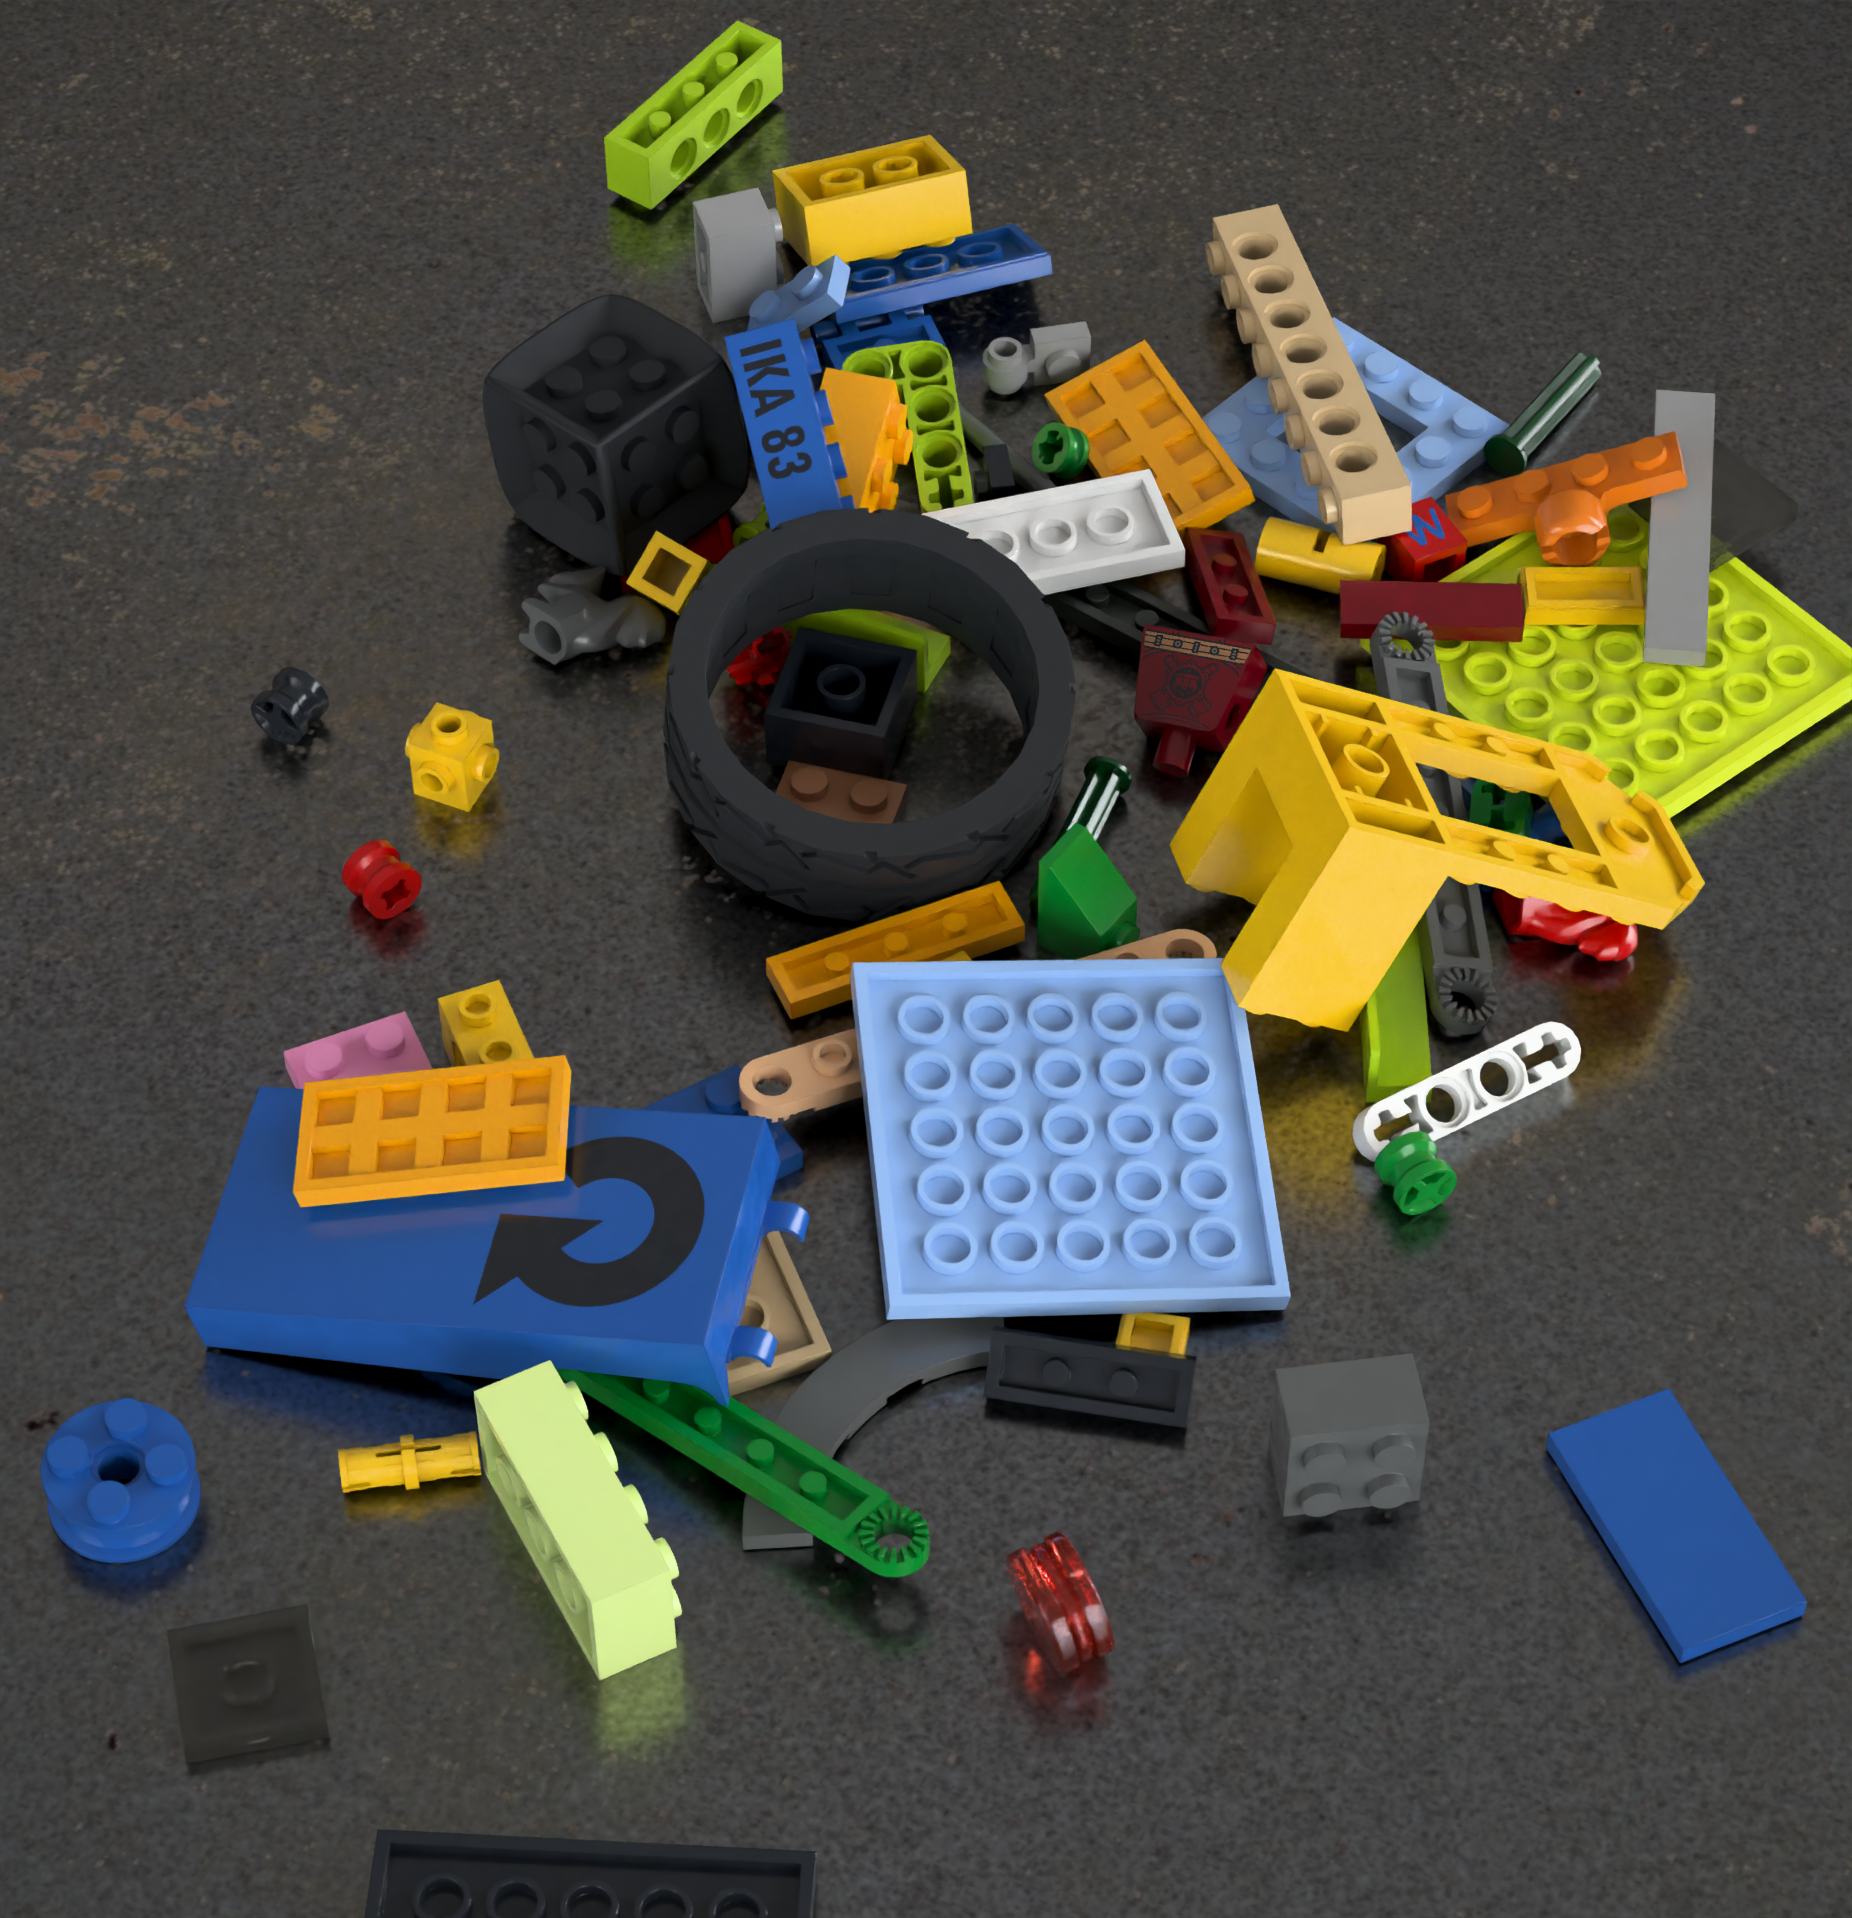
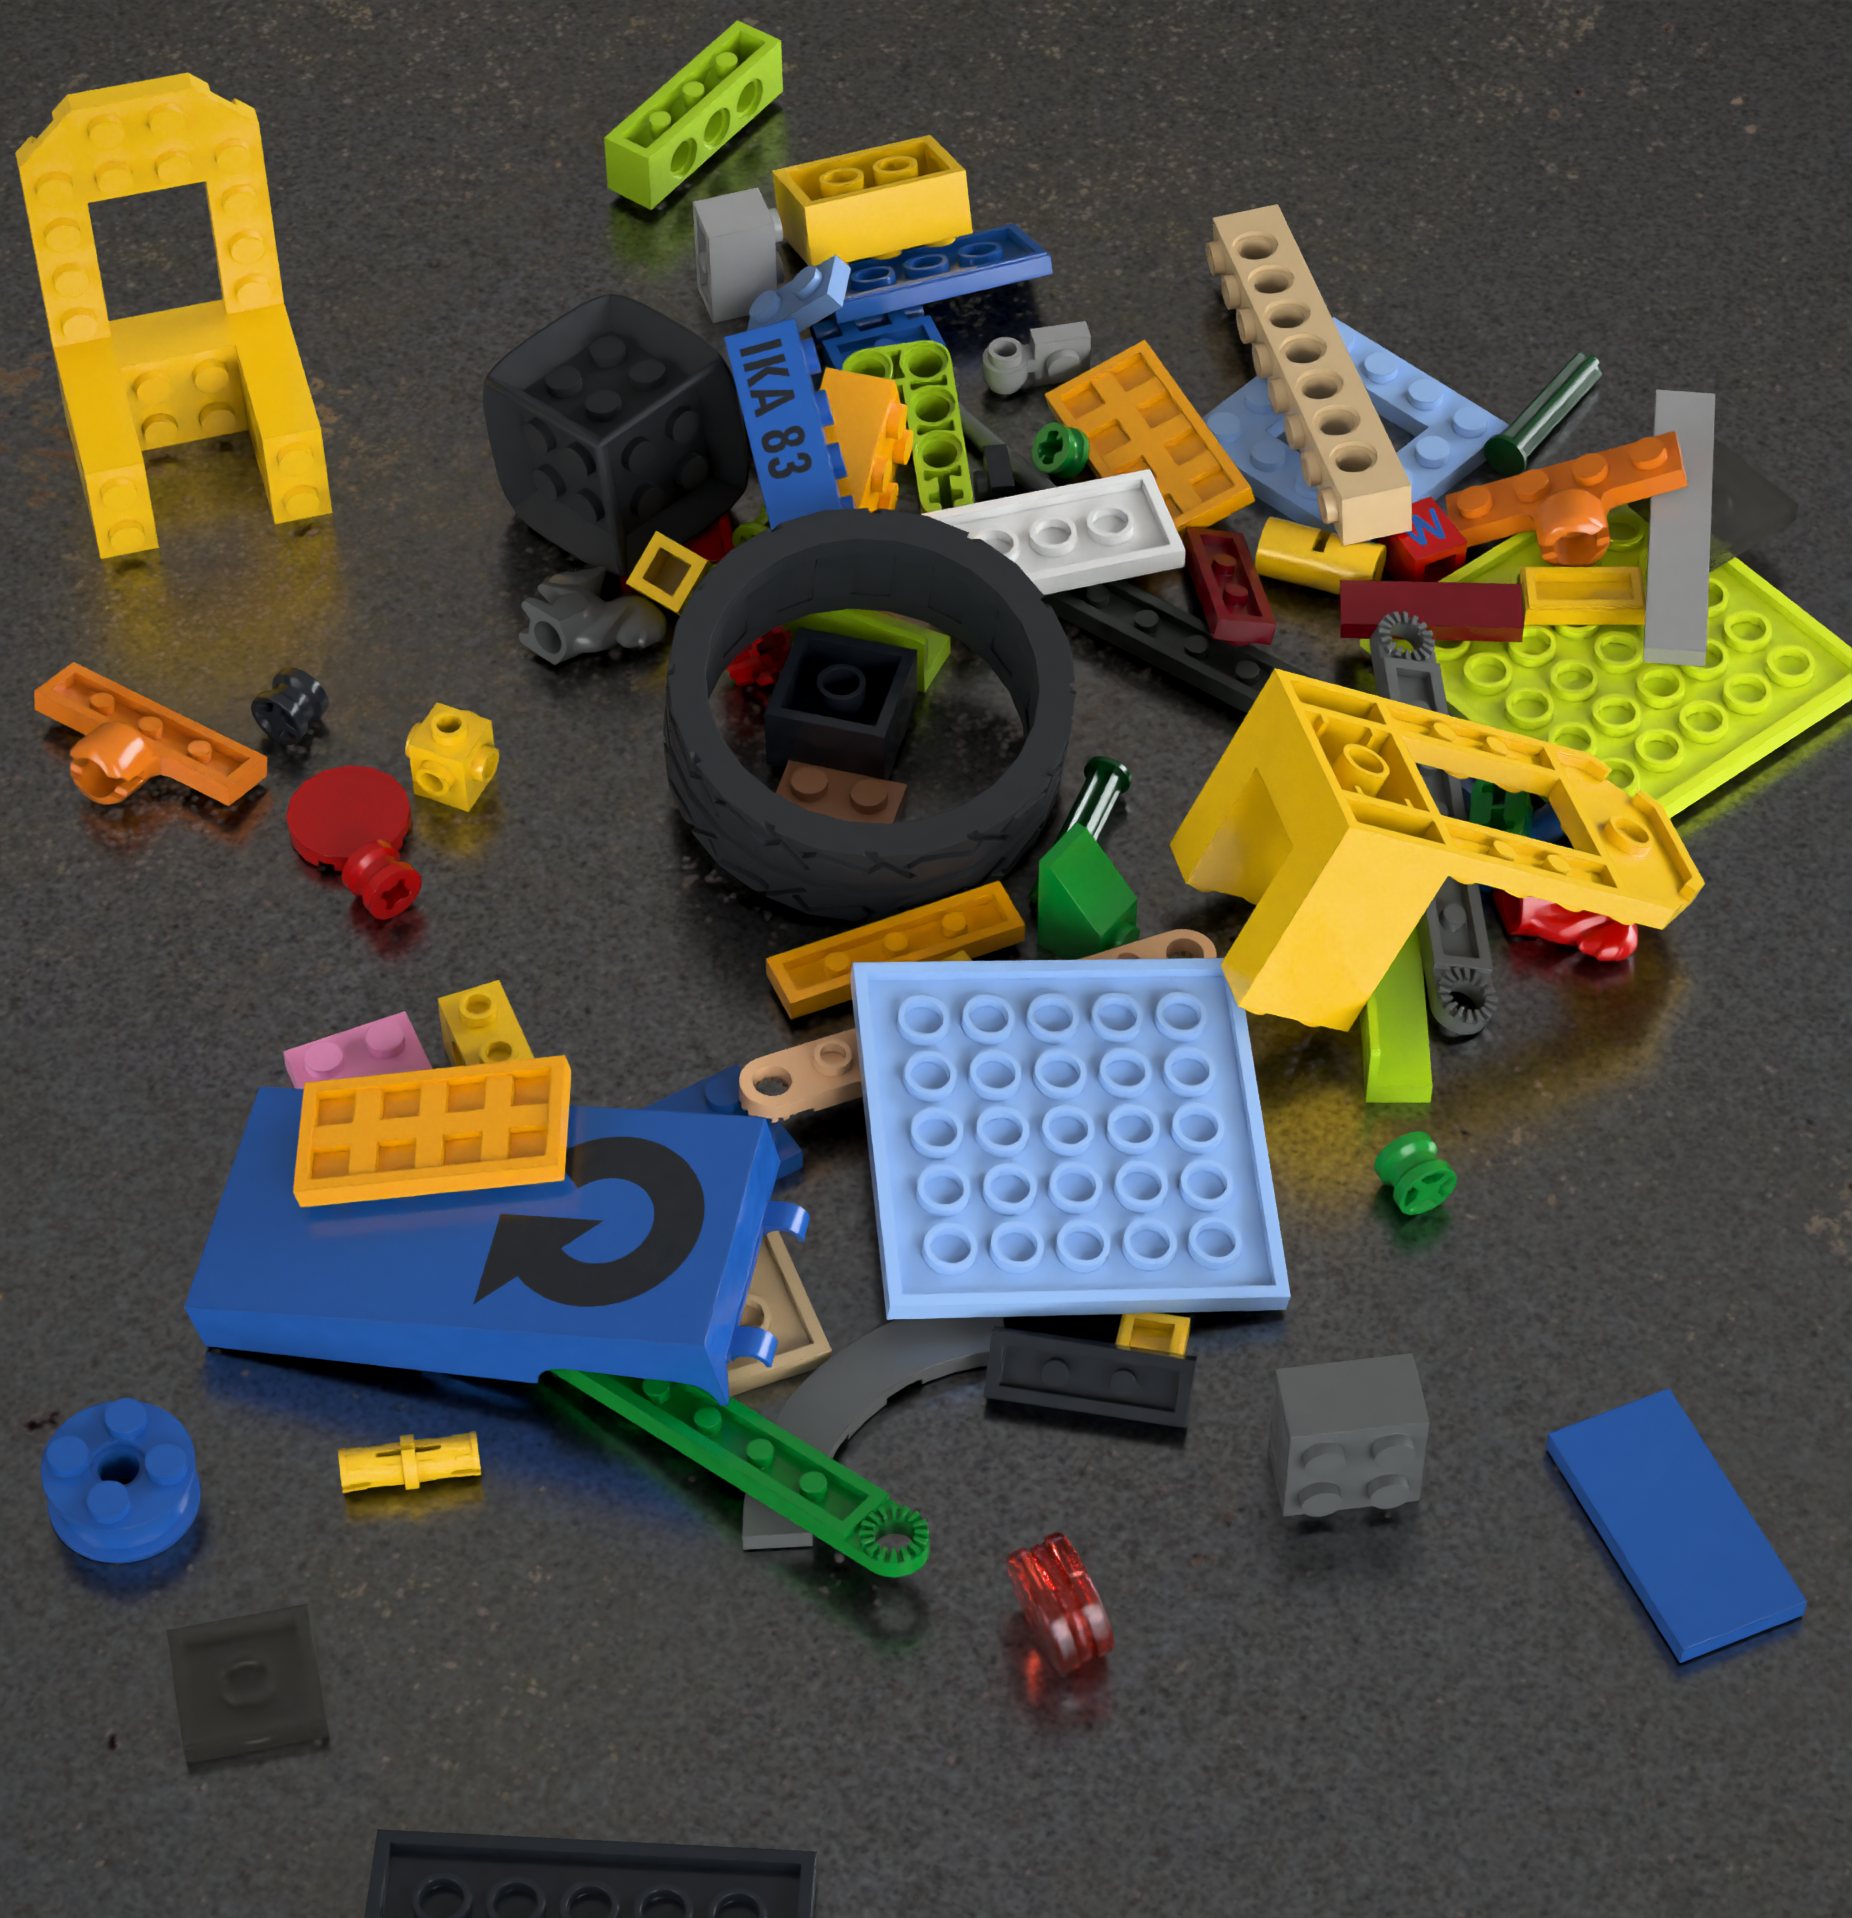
(140, 739): none -> orange plate
(176, 369): none -> yellow bracket
(344, 811): none -> red tile
(578, 1518): yellowish green brick -> none
(1193, 693): dark red torso -> none
(1465, 1087): white beam -> none

